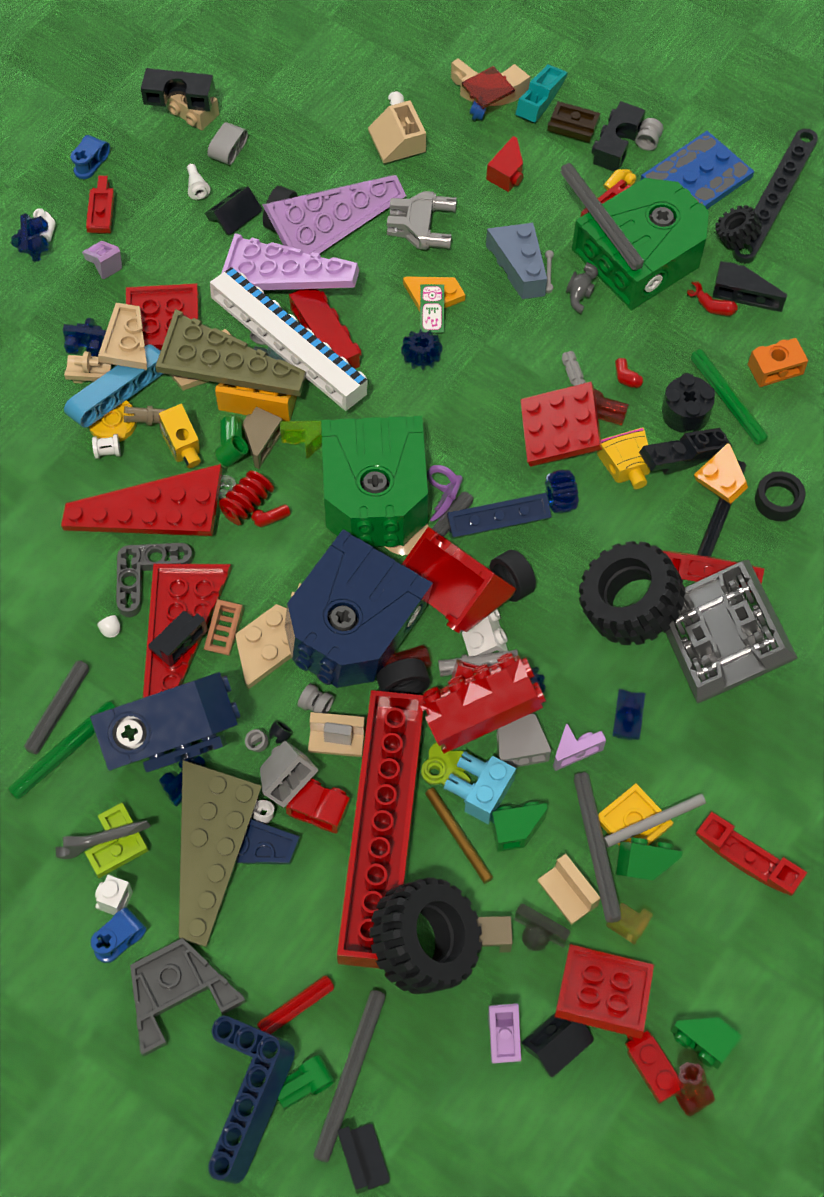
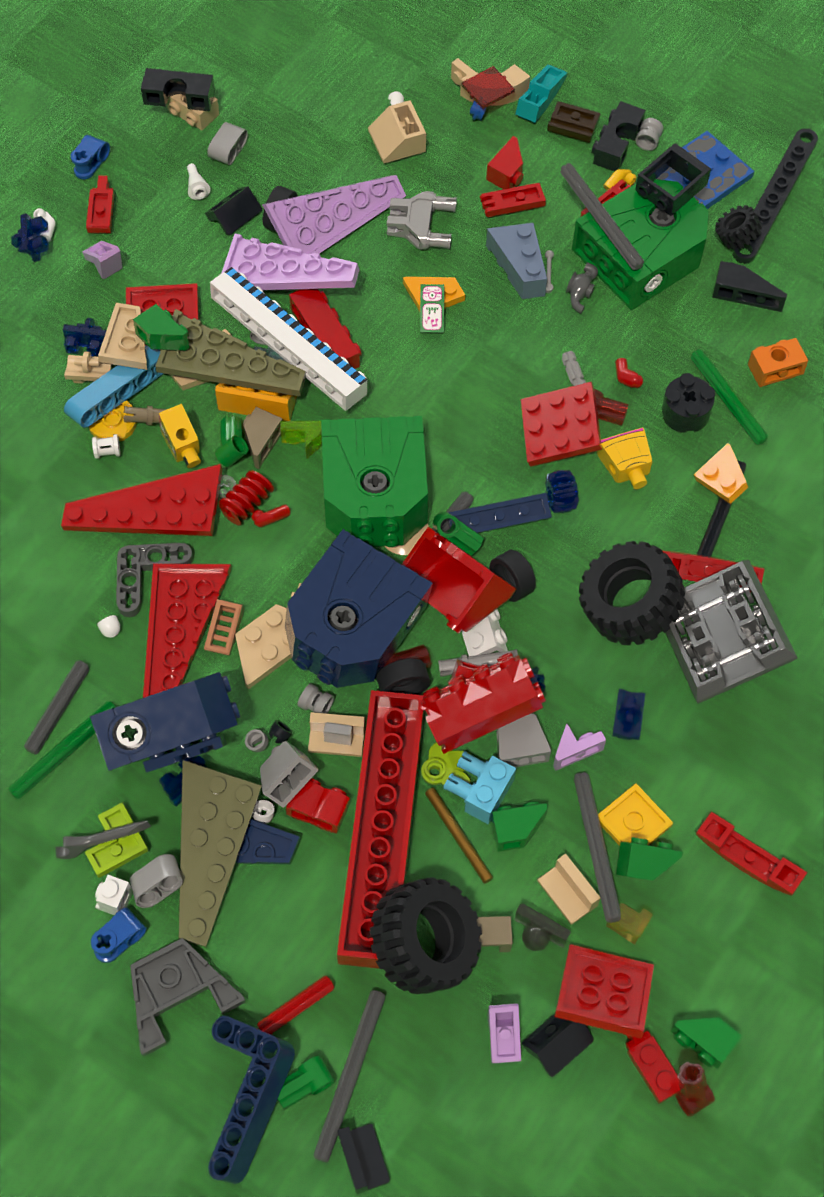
(156, 881): none -> light grey beam
(160, 331): none -> green slope
(178, 637): black panel -> none
(421, 349): gear -> none
(450, 490): medium lavender piece -> none
(458, 534): none -> green piece
(513, 199): none -> red hinge
(654, 820): light grey bar -> none
(684, 164): none -> black window
(684, 453): black slope -> none
(713, 306): red arm -> none
(786, 481): black tyre -> none

